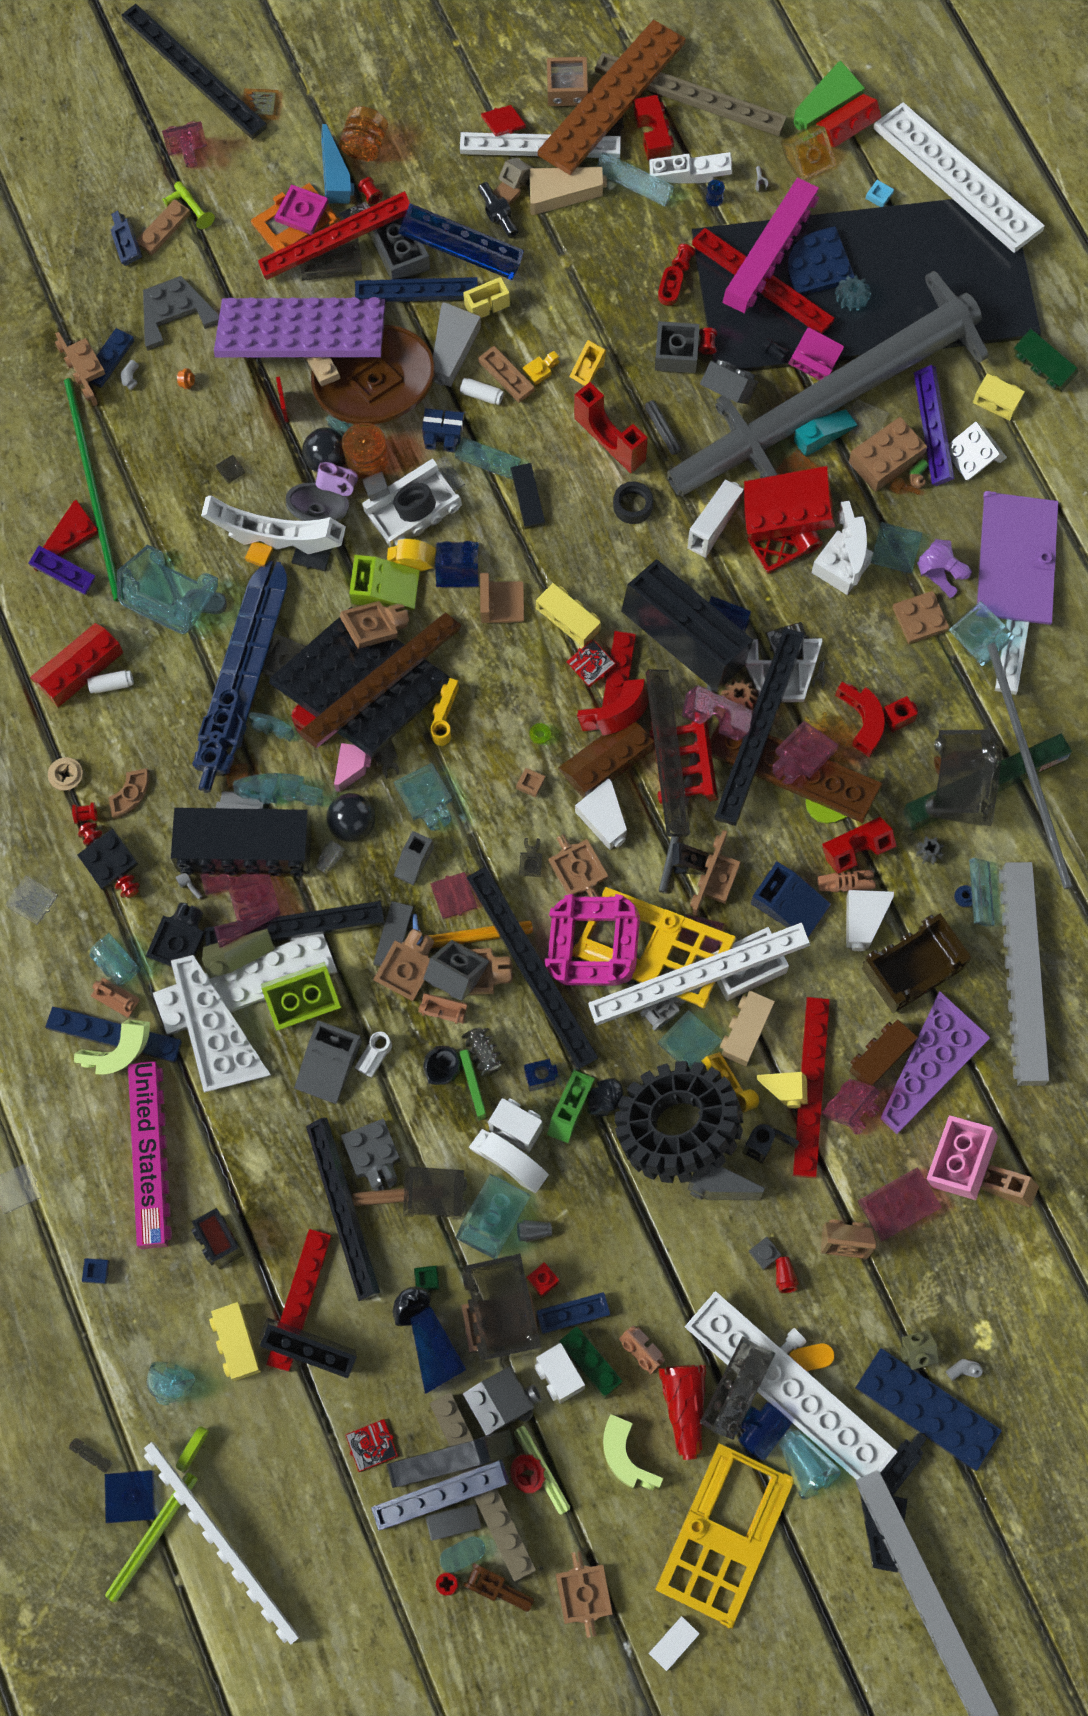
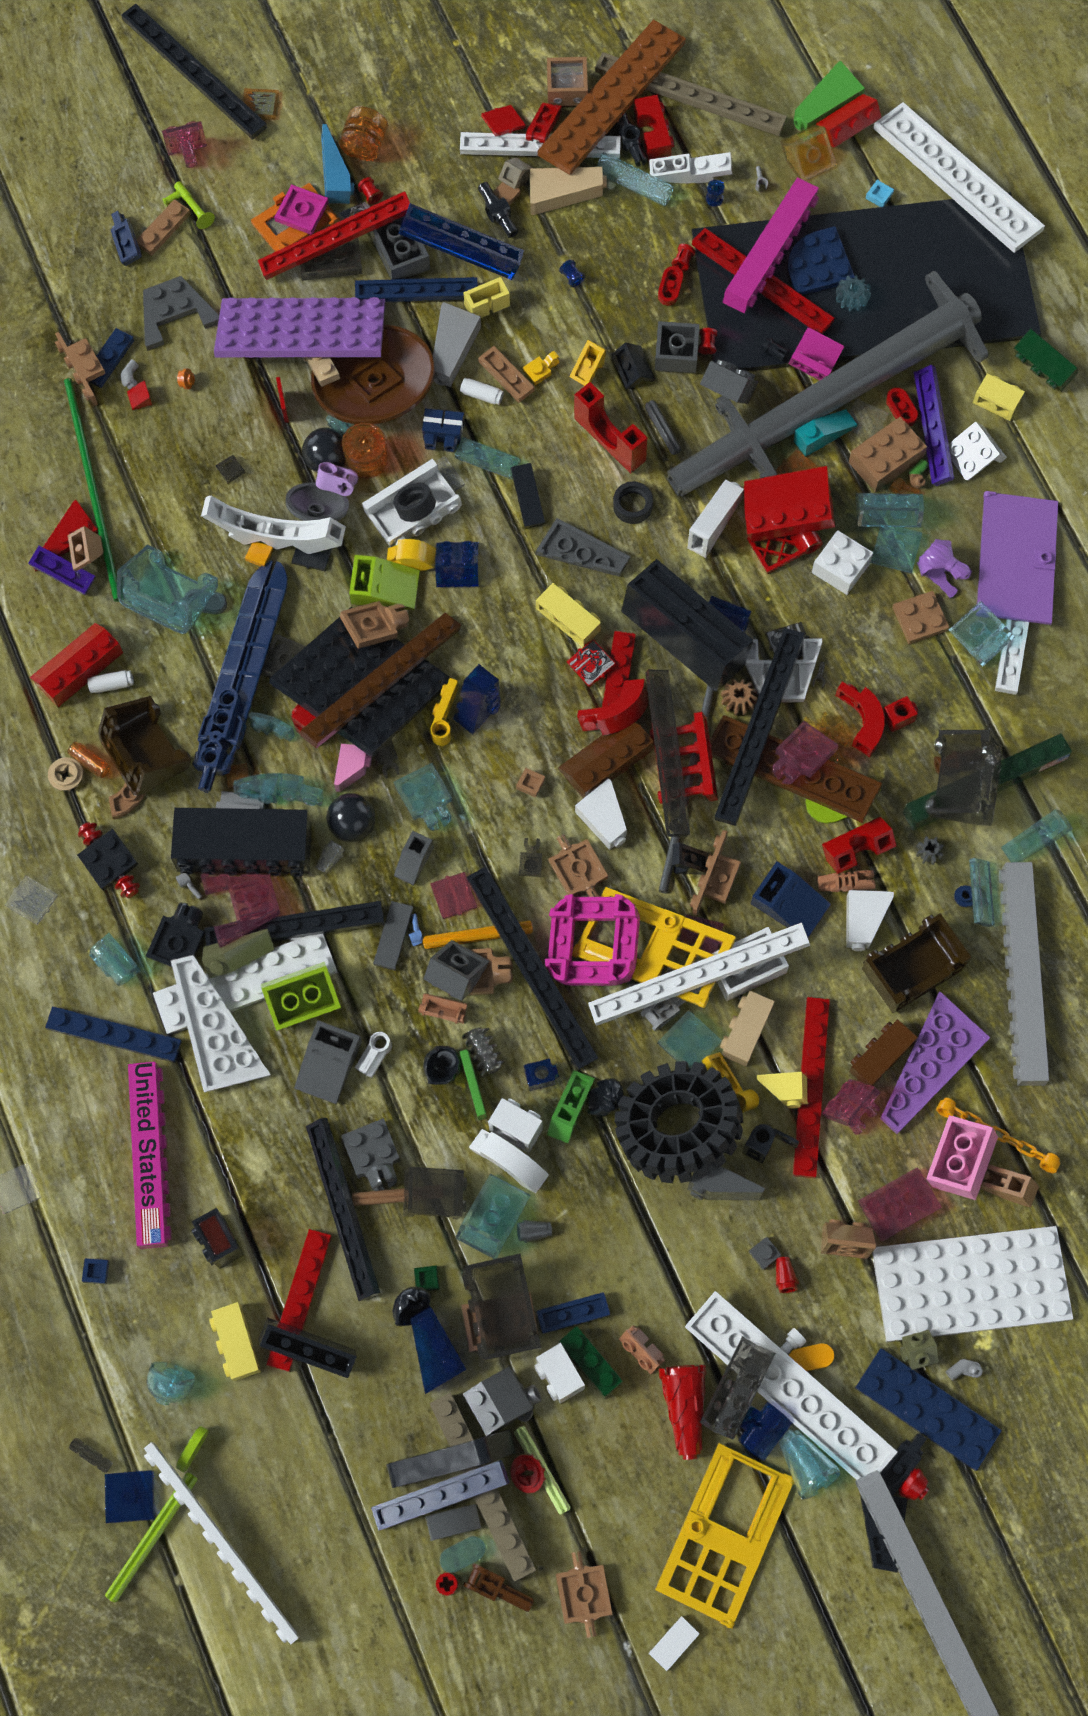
(84, 547): none -> medium nougat slope
(84, 813): red bush -> none
(88, 759): none -> clear orange piece
(114, 997): nougat hinge -> none
(132, 1043): yellowish green arch -> none
(139, 396): none -> red slope
(139, 745): none -> dark brown windscreen
(371, 1445): piece -> none
(376, 486): dark grey slope -> none
(406, 965): medium nougat plate -> none
(480, 699): none -> clear blue wedge
(501, 601): medium nougat bracket -> none
(539, 727): clear neon green plate -> none
(542, 1280): red brick -> none
(543, 122): none -> red plate
(571, 272): none -> clear blue bush
(578, 548): none -> dark grey wing
(616, 1456): yellowish green arch -> none
(631, 140): none -> black pin
(632, 365): none -> black panel
(733, 717): clear pink arch -> none
(854, 542): white slope -> none
(889, 509): none -> clear light blue slope
(903, 407): none -> red plate
(914, 1486): none -> red cone
(972, 1283): none -> white plate
(1029, 765): dark grey piece -> none
(1037, 836): none -> clear light blue slope
(1049, 1162): none -> light orange piece

